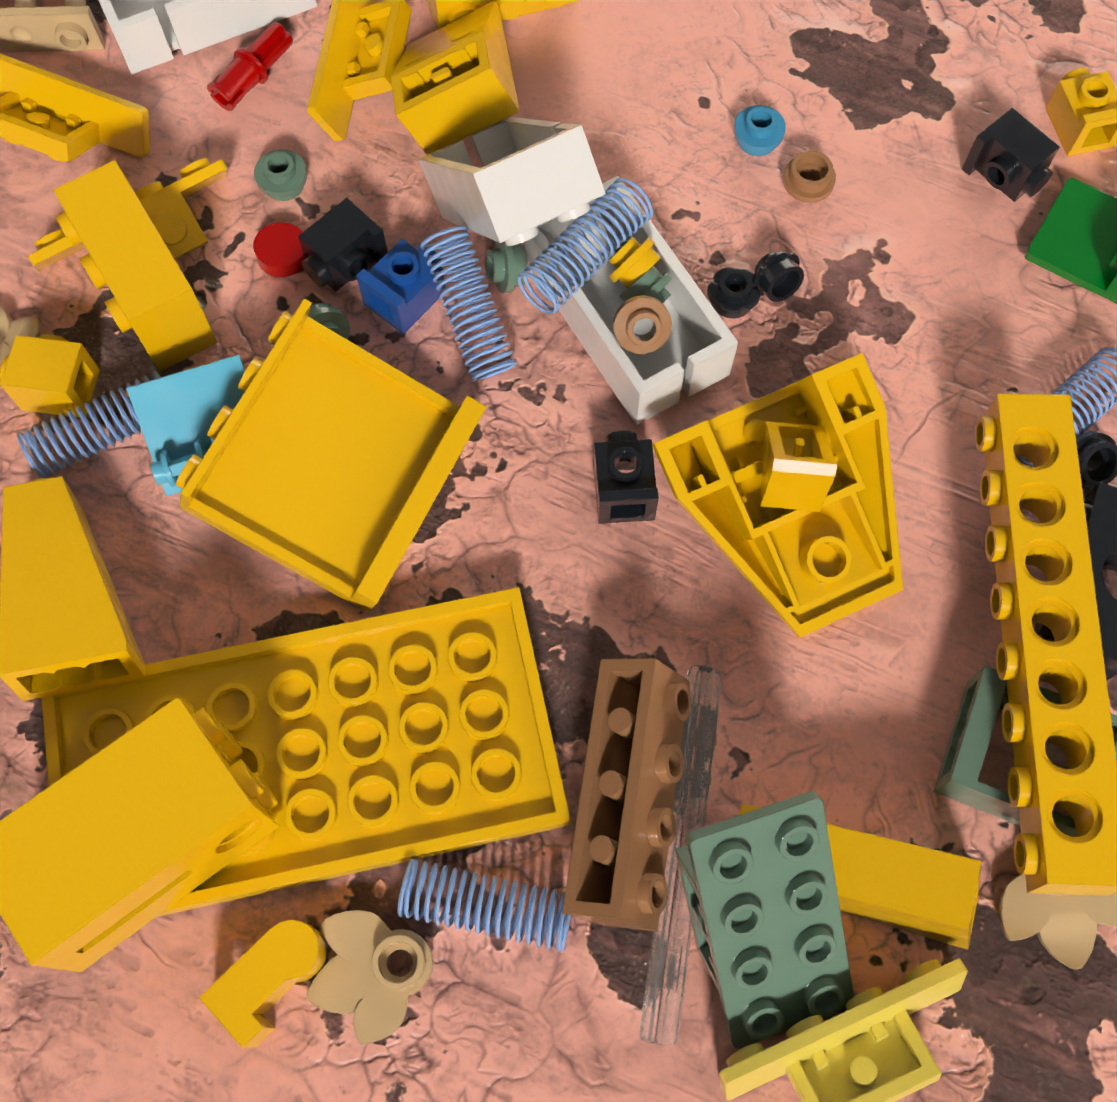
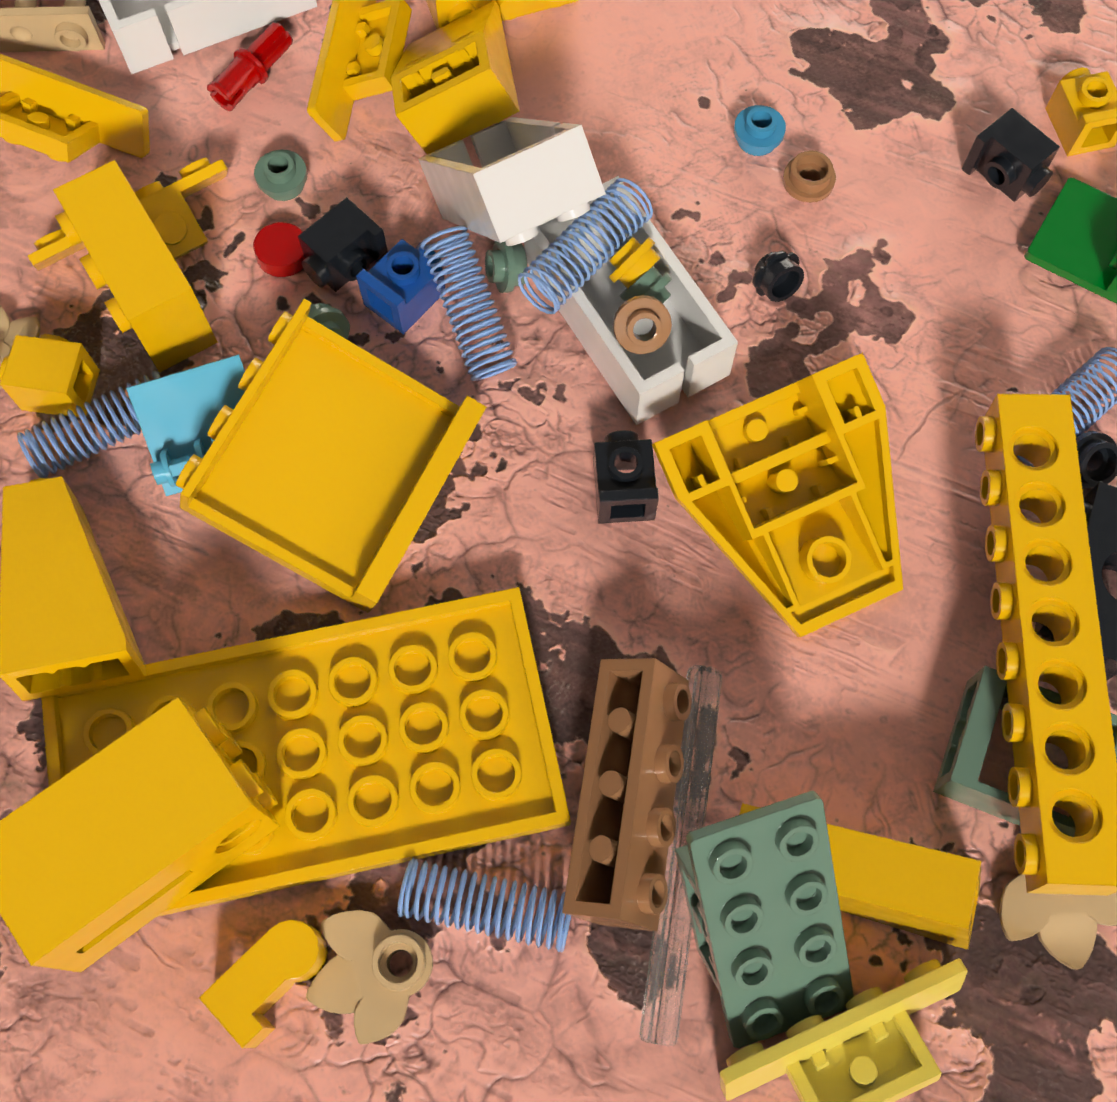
(730, 303): black plate -> none
(796, 466): yellow slope -> none

